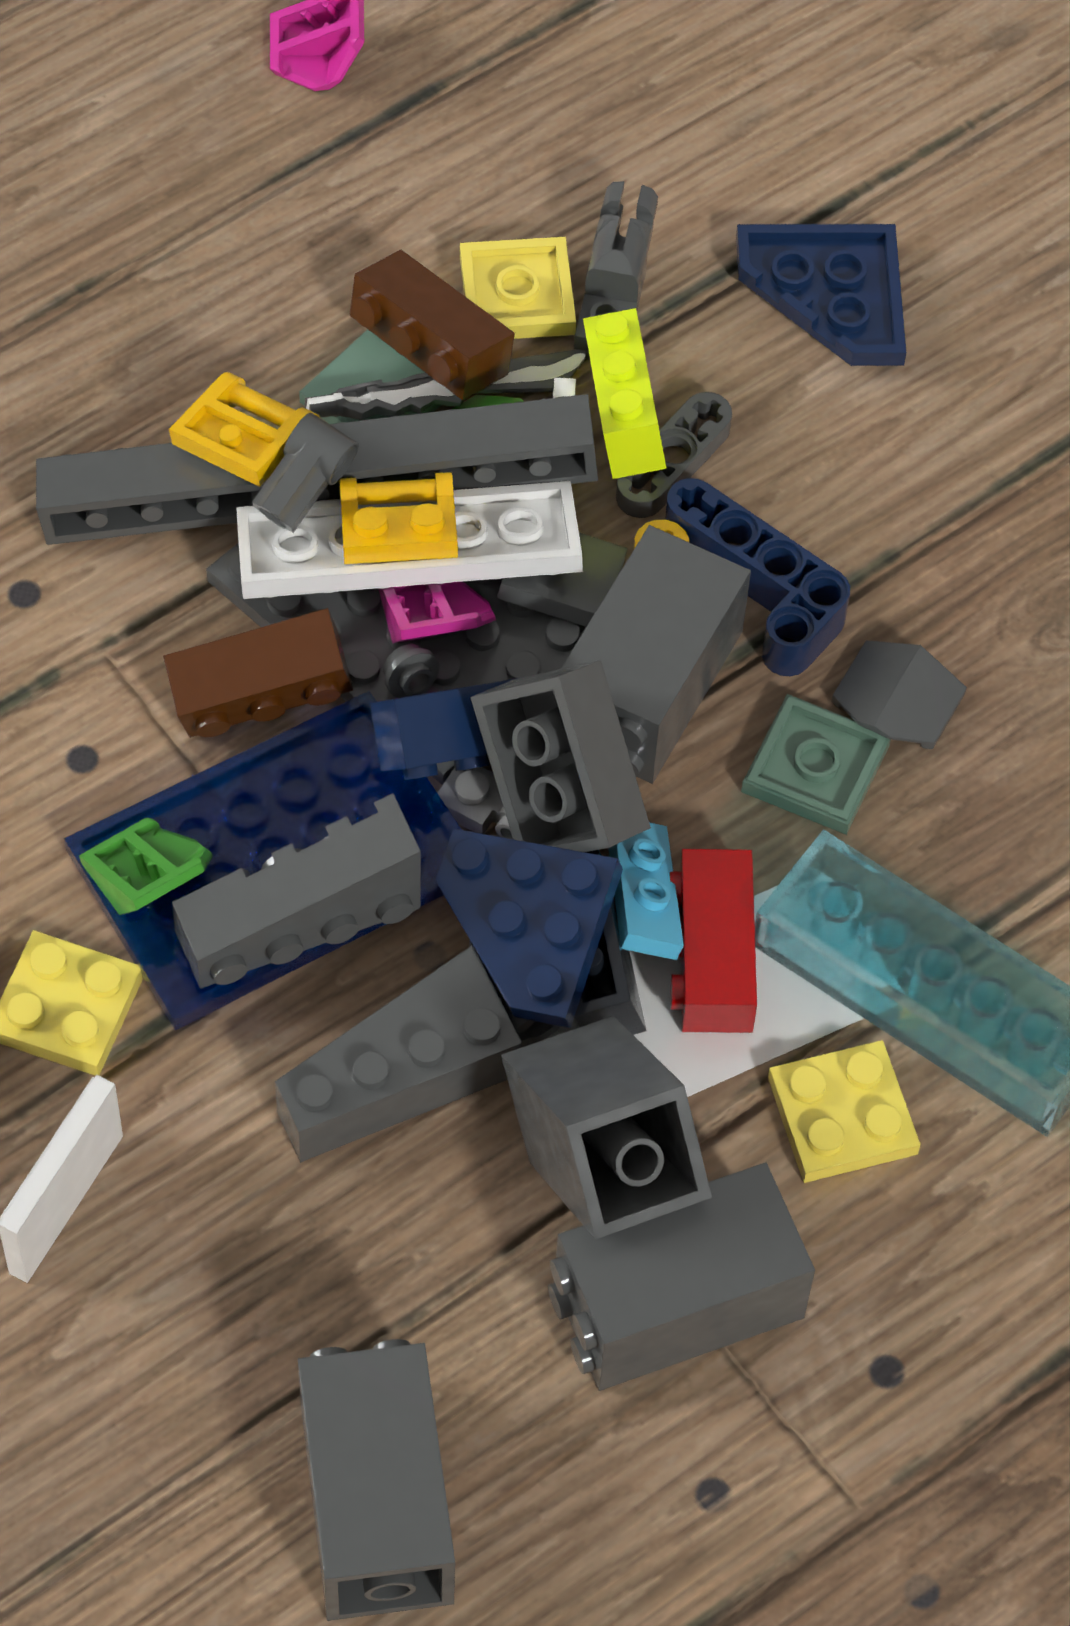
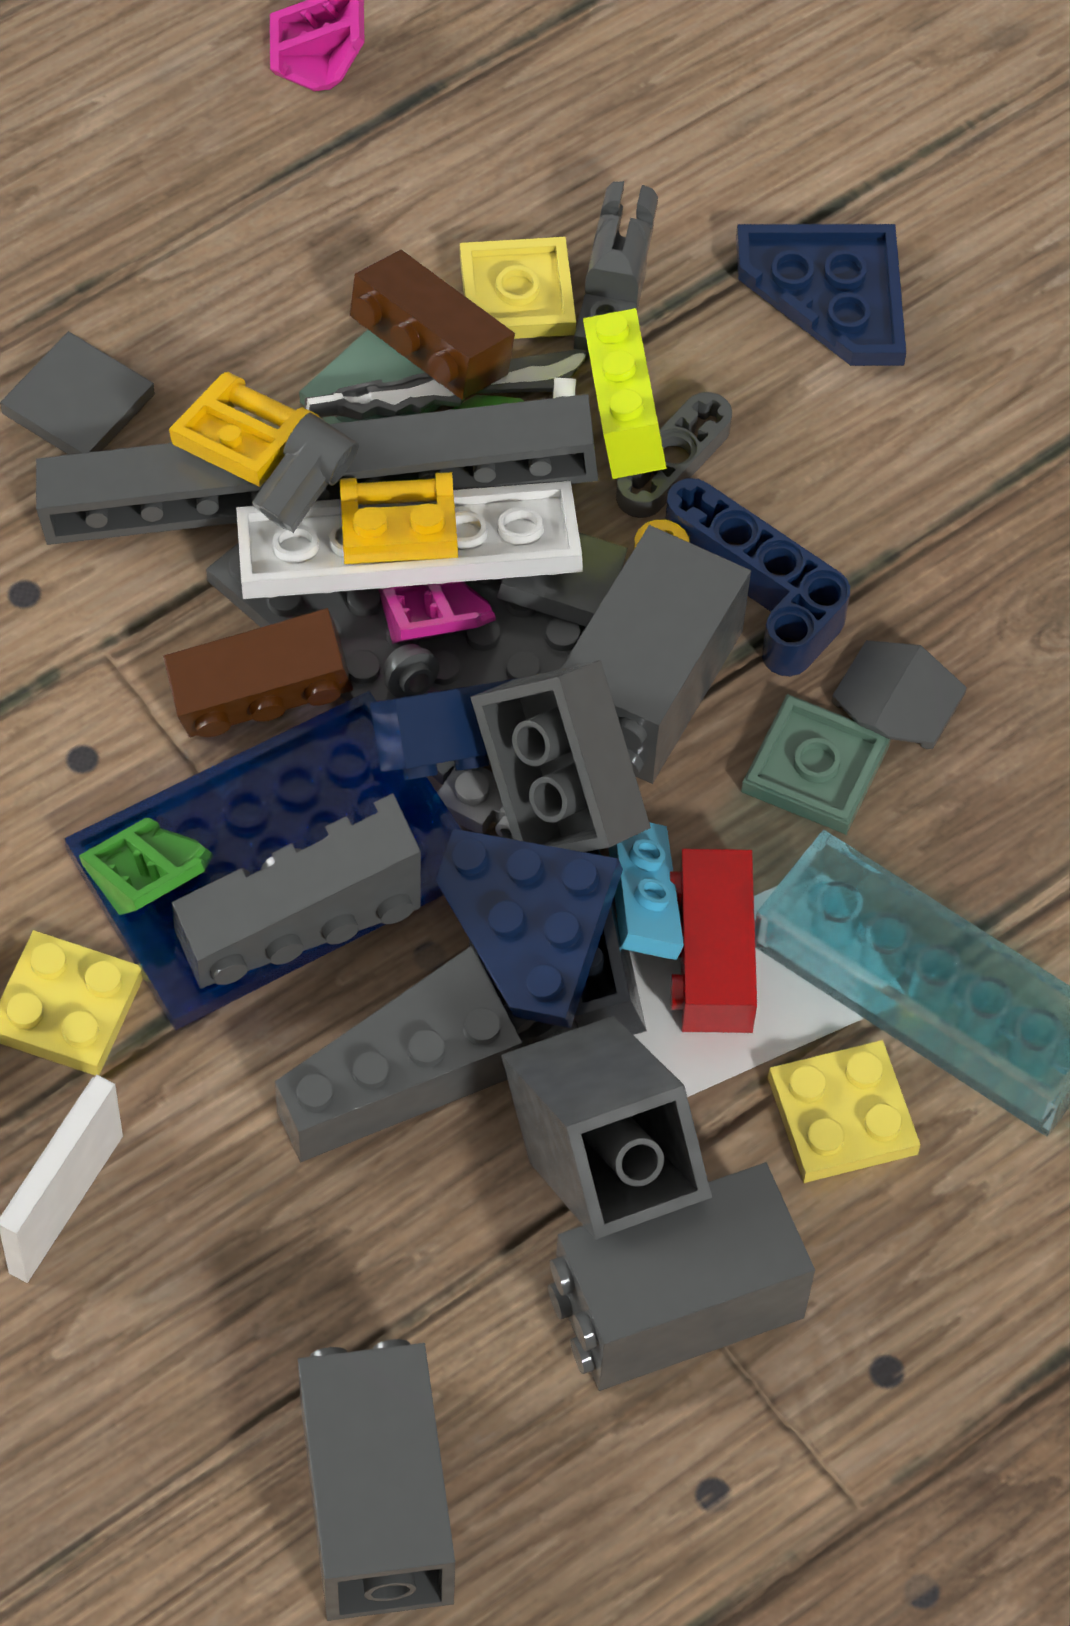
(77, 397): none -> dark grey tile

